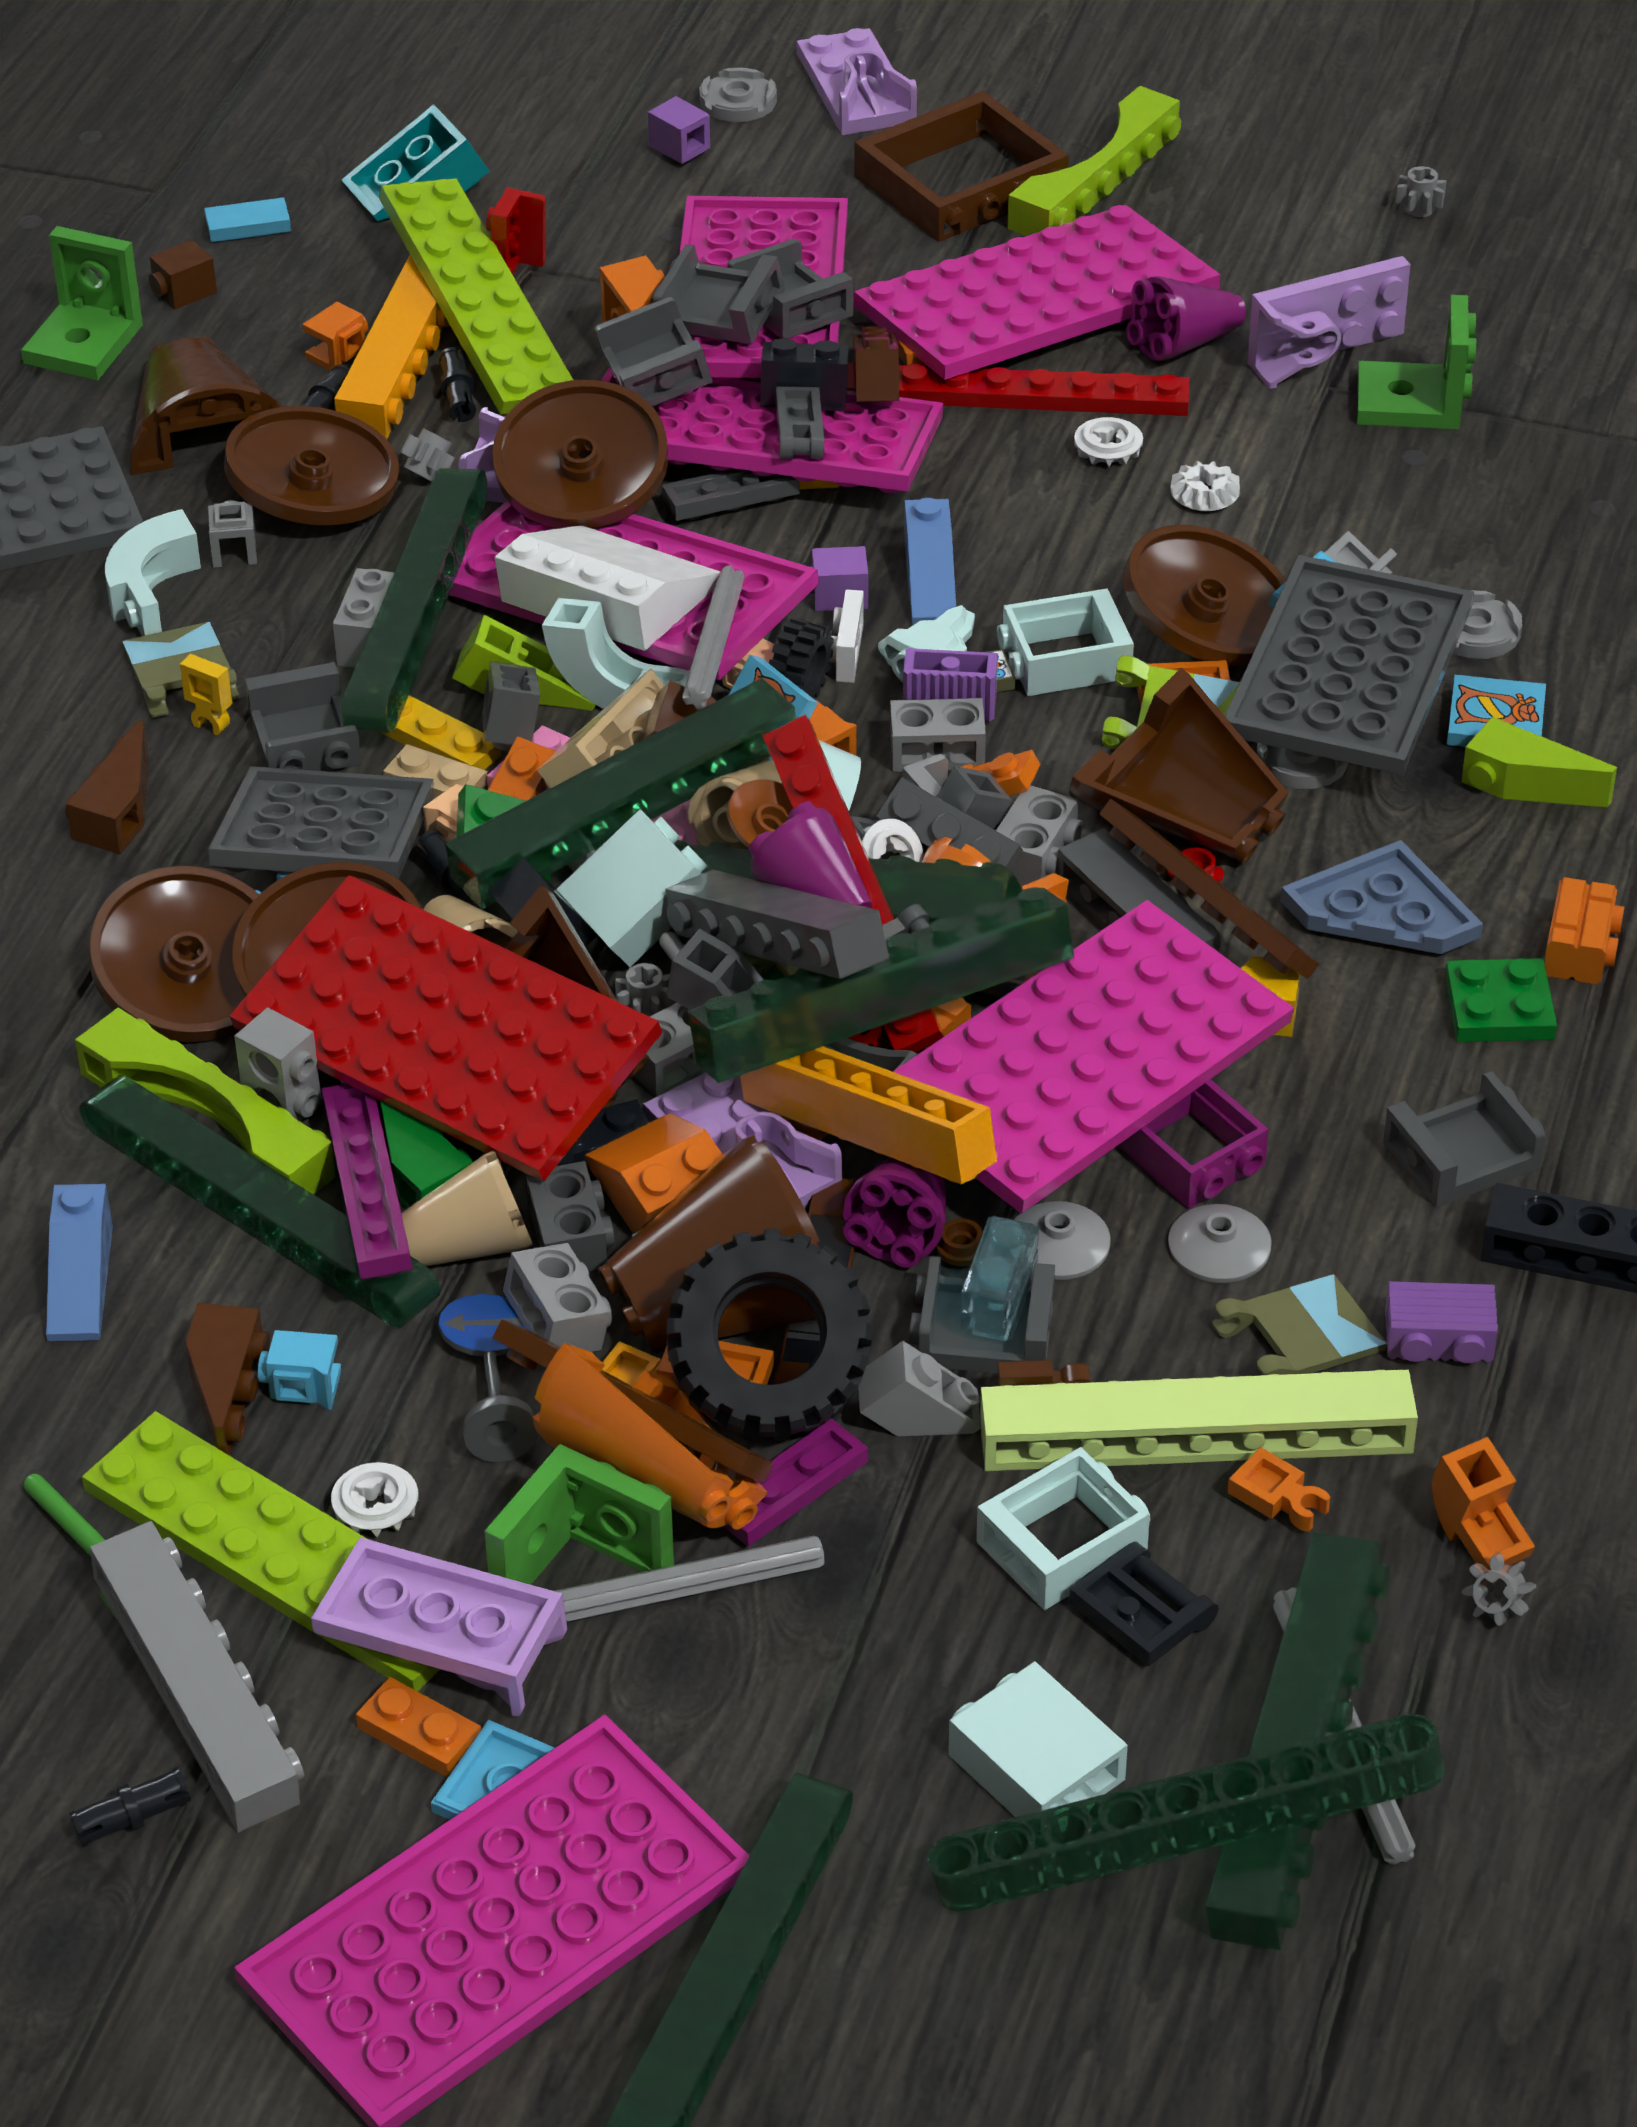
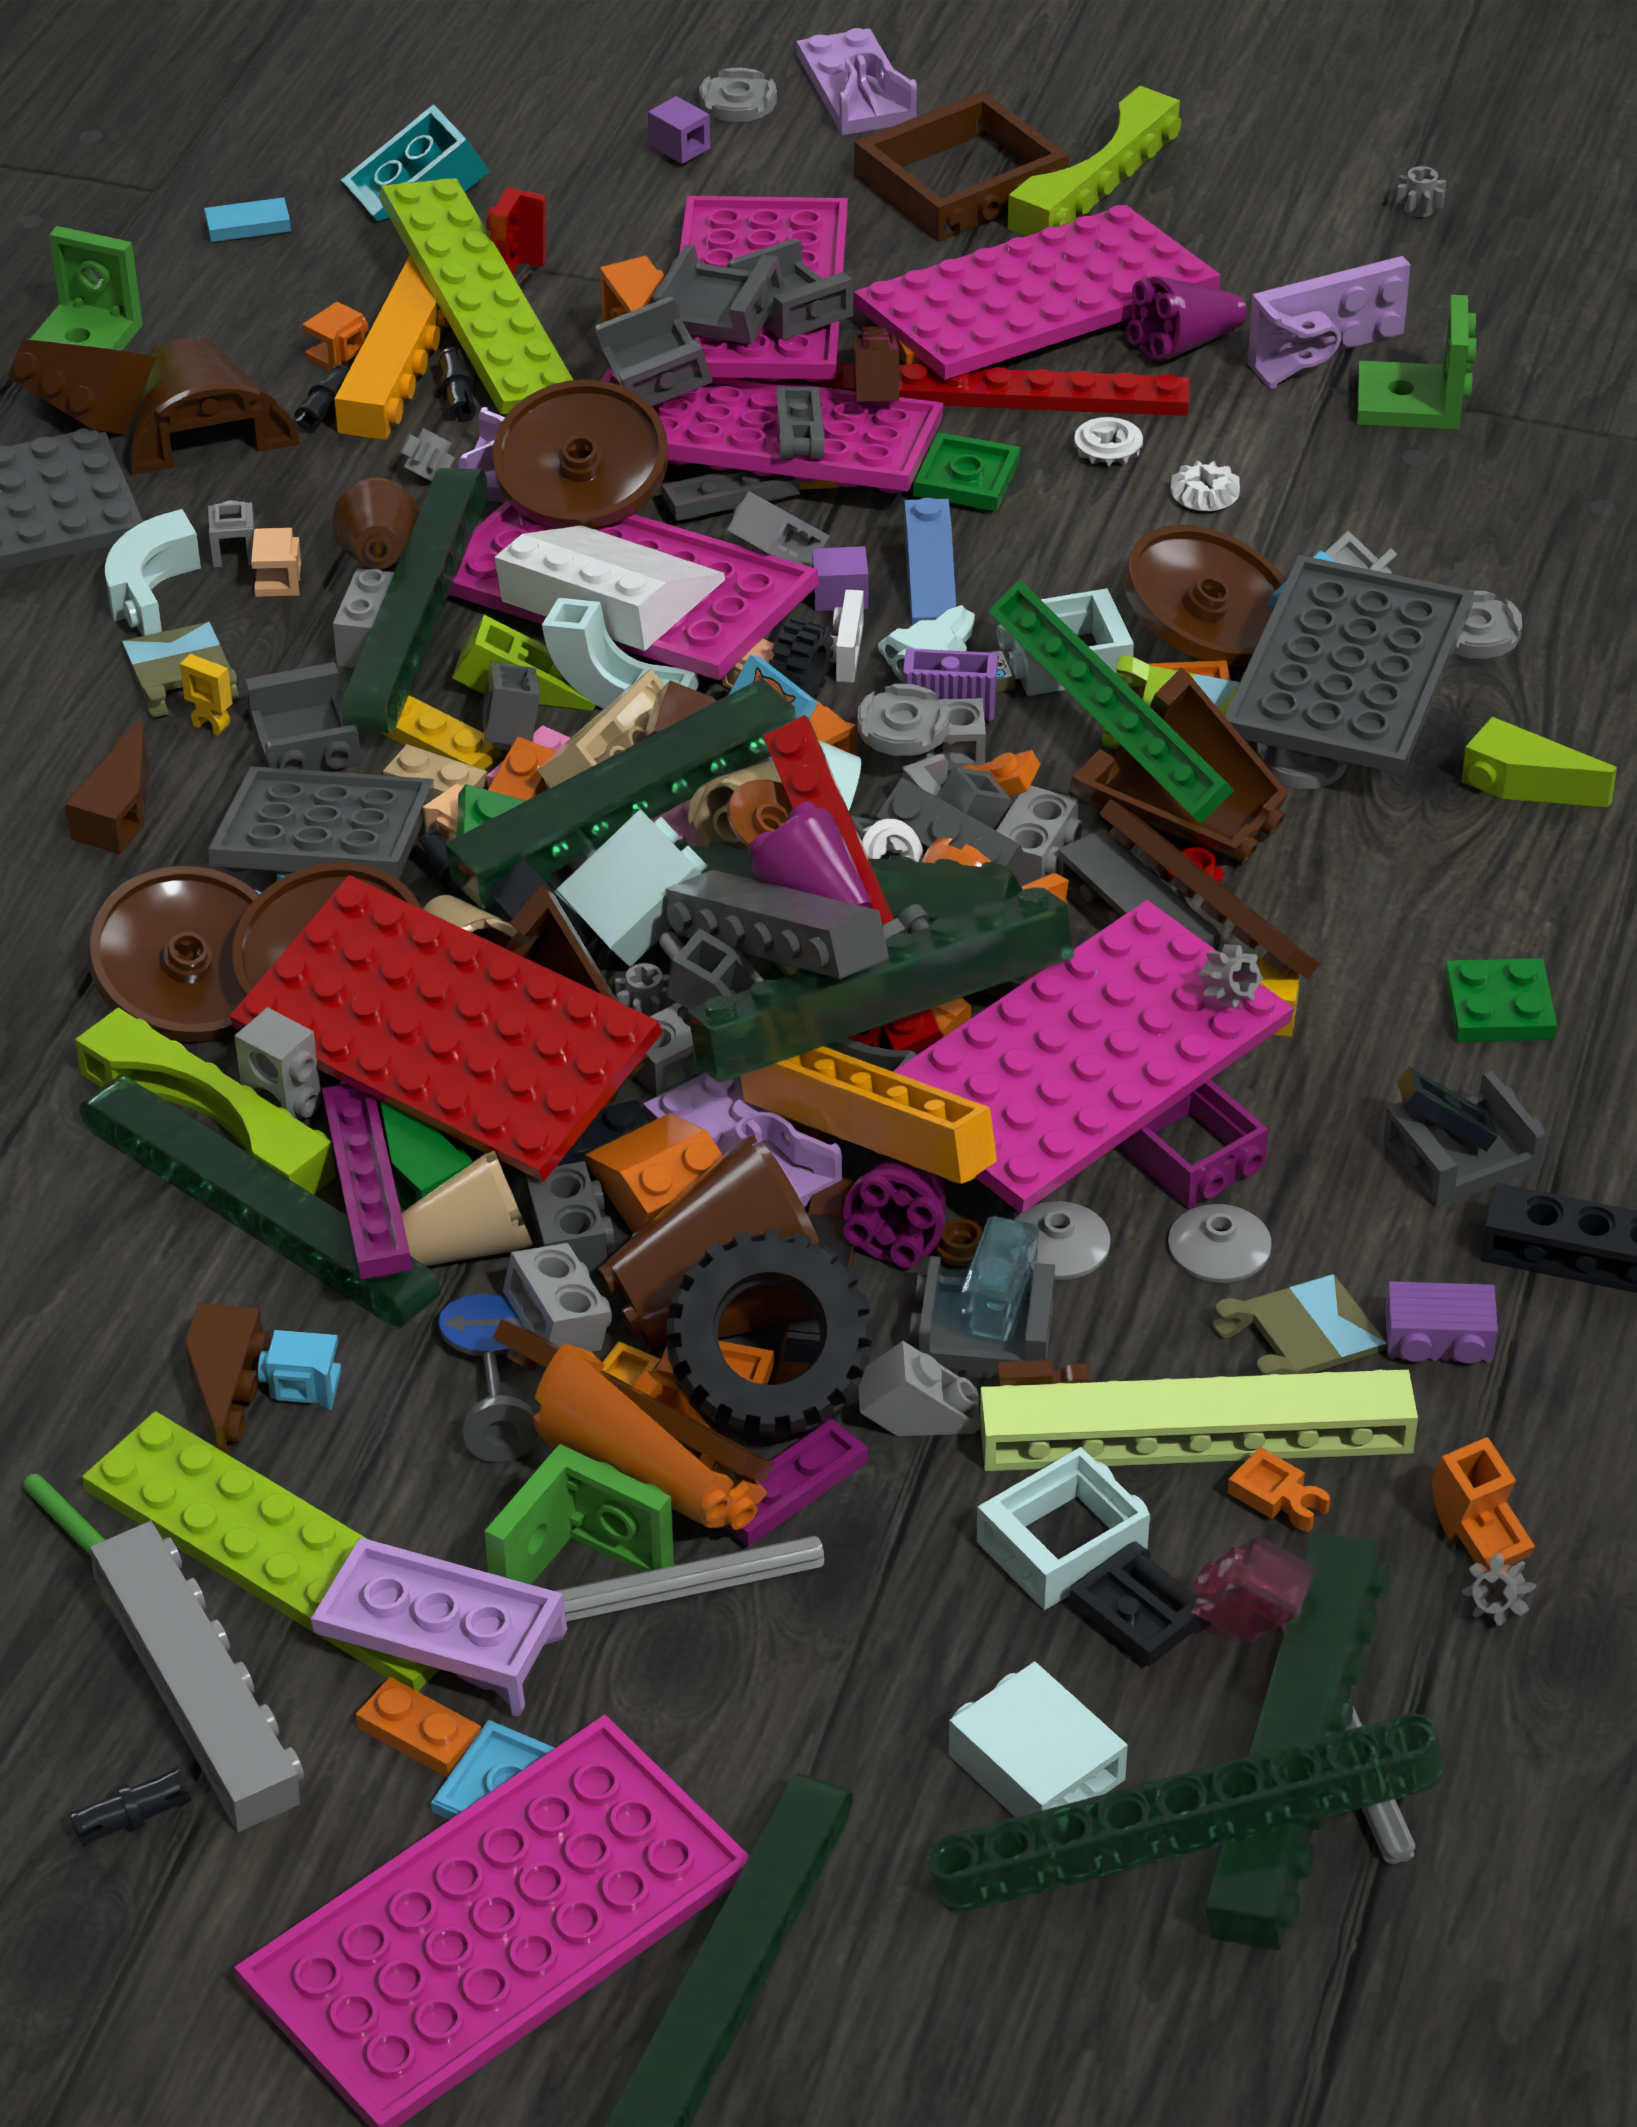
(78, 1261): medium blue slope -> none
(84, 381): none -> reddish brown wedge
(182, 274): reddish brown brick -> none
(277, 562): none -> light nougat window
(311, 465): reddish brown dish -> none
(368, 1483): white gear -> none
(374, 521): none -> reddish brown cone
(713, 637): light grey axle -> none
(776, 530): none -> light grey brick
(805, 365): black brick -> none
(903, 720): none -> light grey tile
(967, 471): none -> green plate
(1111, 702): none -> green plate
(1230, 976): none -> light grey gear
(1252, 1589): none -> clear pink brick
(1384, 900): sand blue plate -> none
(1458, 1116): none -> black plate
(1481, 698): medium azure tile -> none
(1581, 931): orange brick -> none

